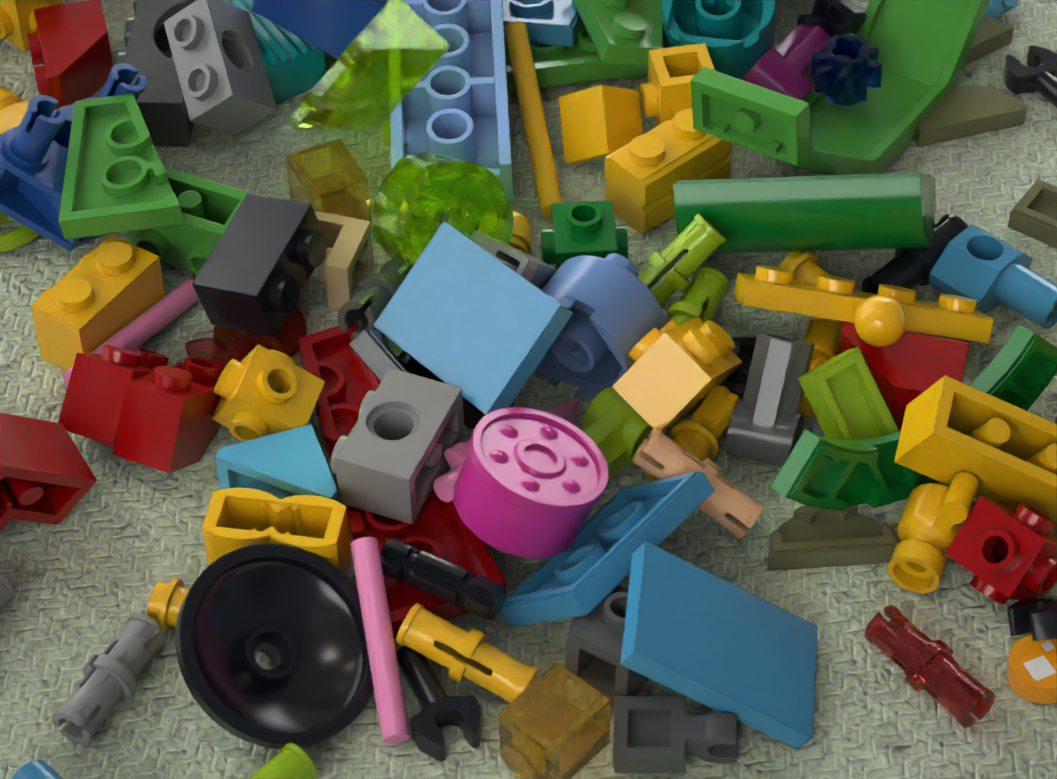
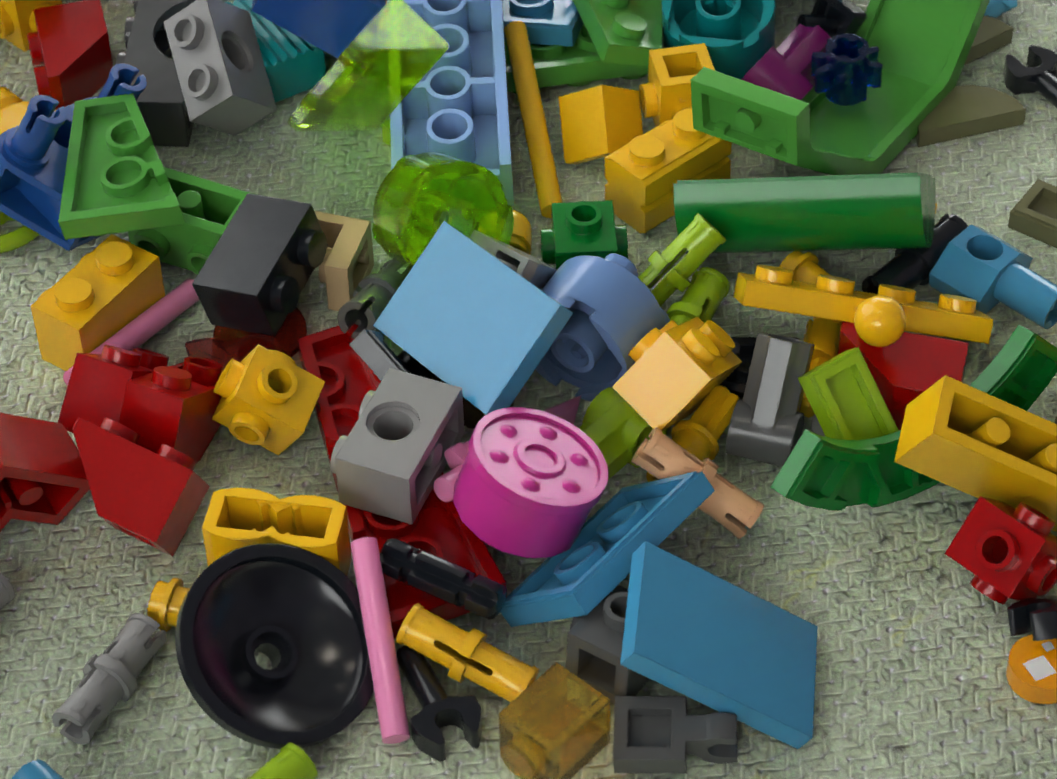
(138, 489): none -> red slope
(278, 464): medium azure slope -> none
(329, 180): clear yellow brick -> none
(829, 540): olive tile -> none
(926, 531): yellow piece -> none
(929, 666): clear red pin -> none

